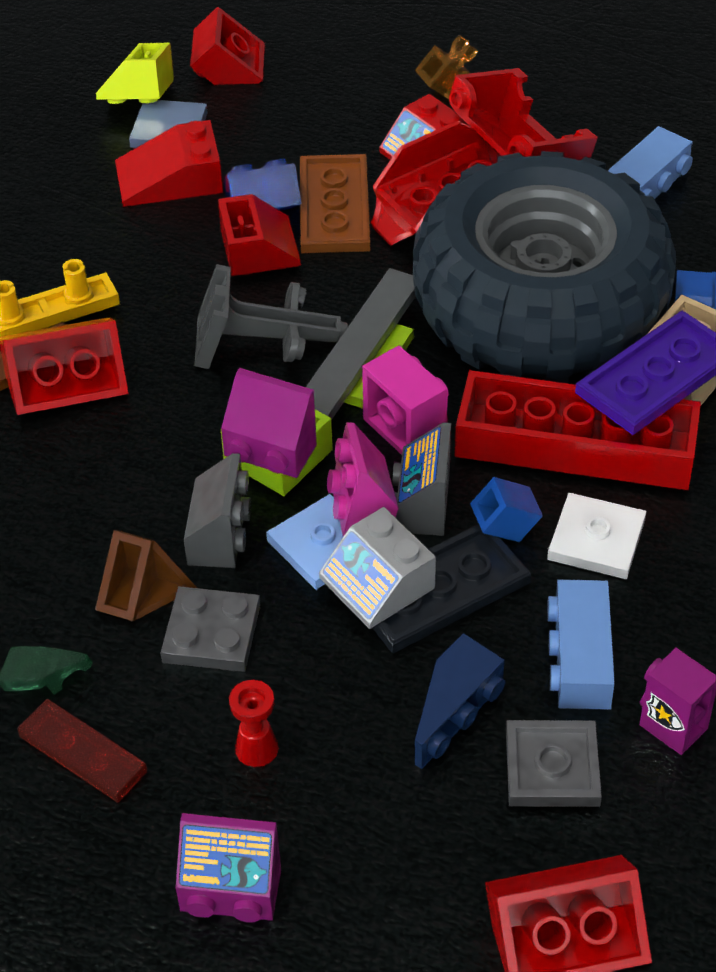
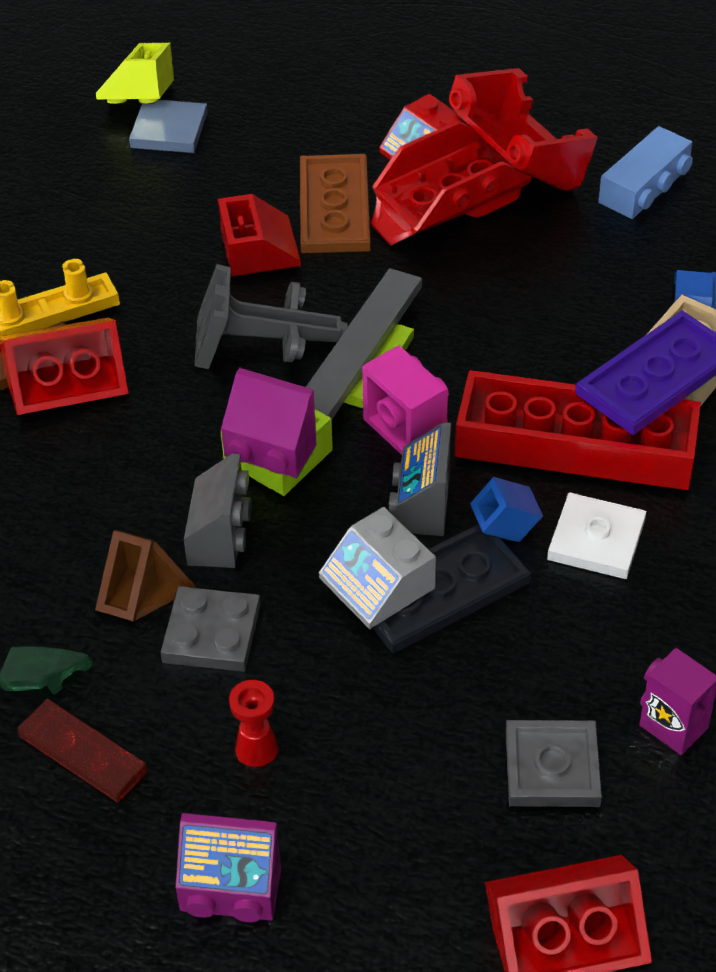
(171, 166): red slope -> none
(226, 51): red slope -> none
(273, 183): clear blue slope -> none
(308, 539): light blue plate -> none
(359, 479): dark pink slope -> none
(440, 67): clear orange brick -> none
(460, 685): dark blue slope -> none
(543, 265): black wheel -> none
(581, 644): medium blue brick -> none

